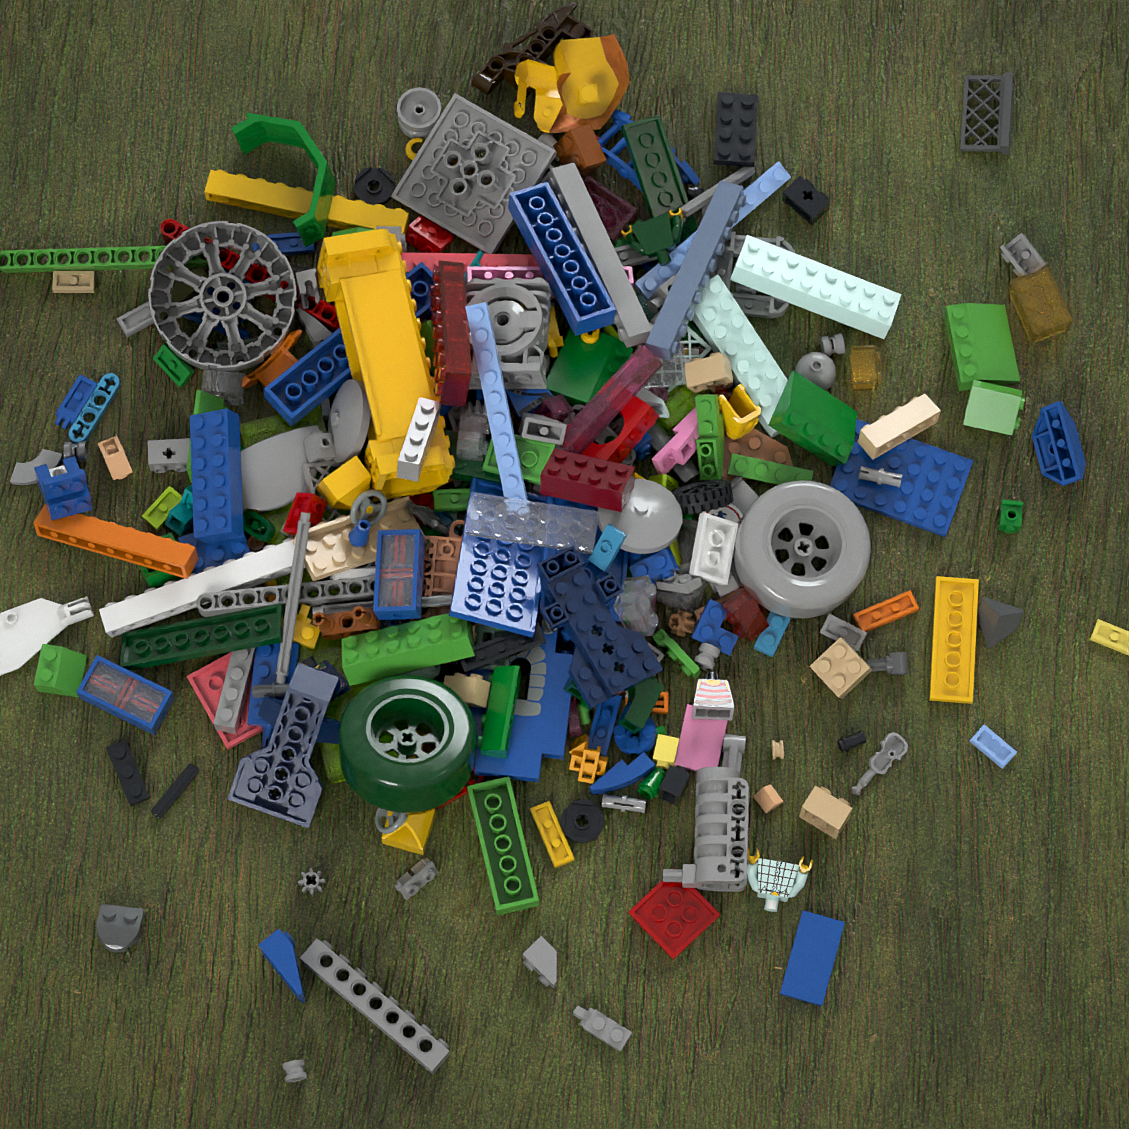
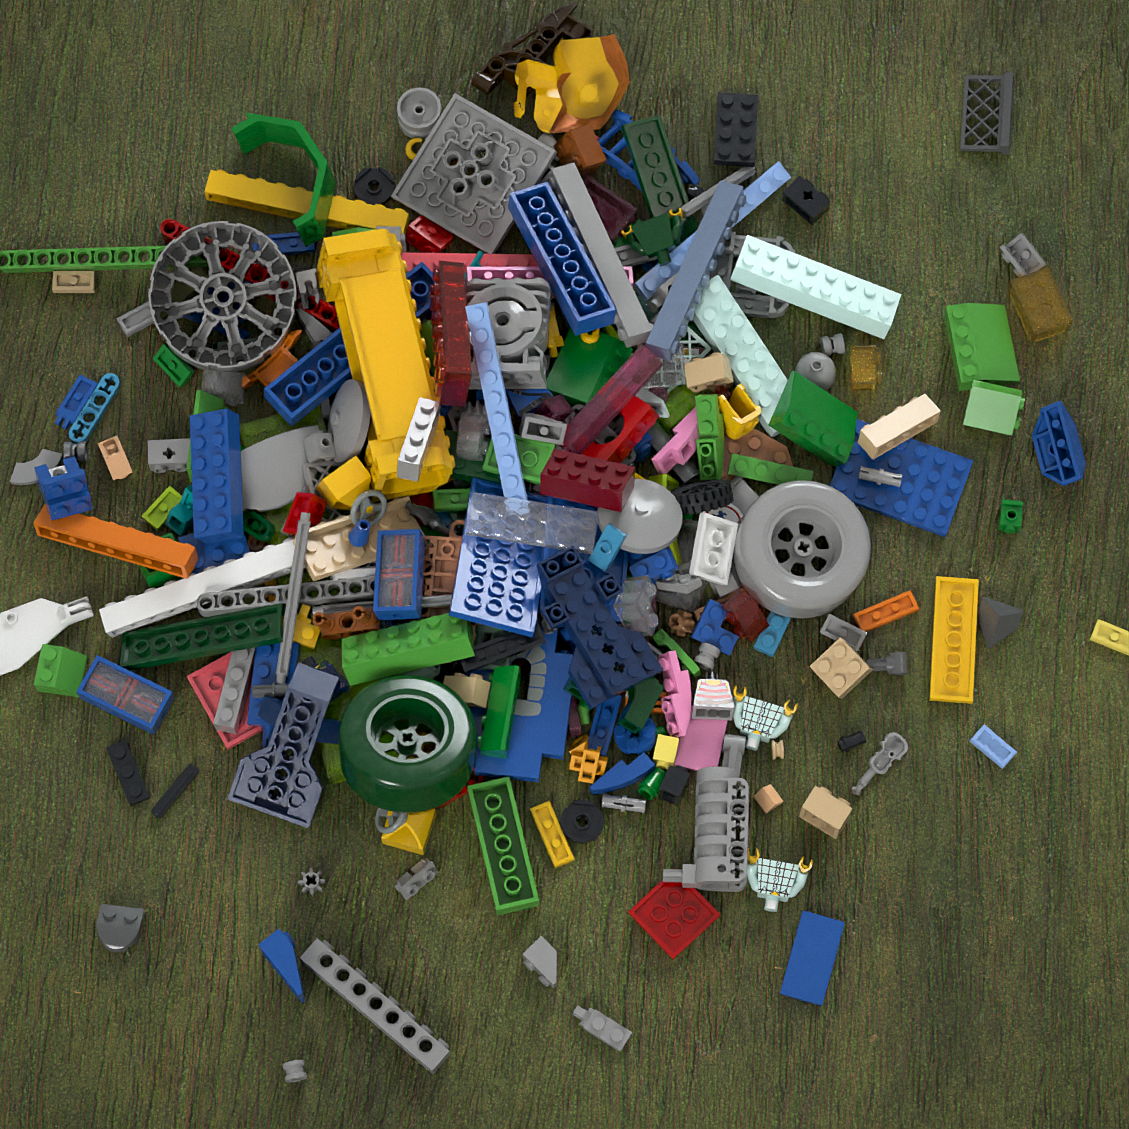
(678, 702): none -> bright pink slope
(760, 719): none -> light aqua torso

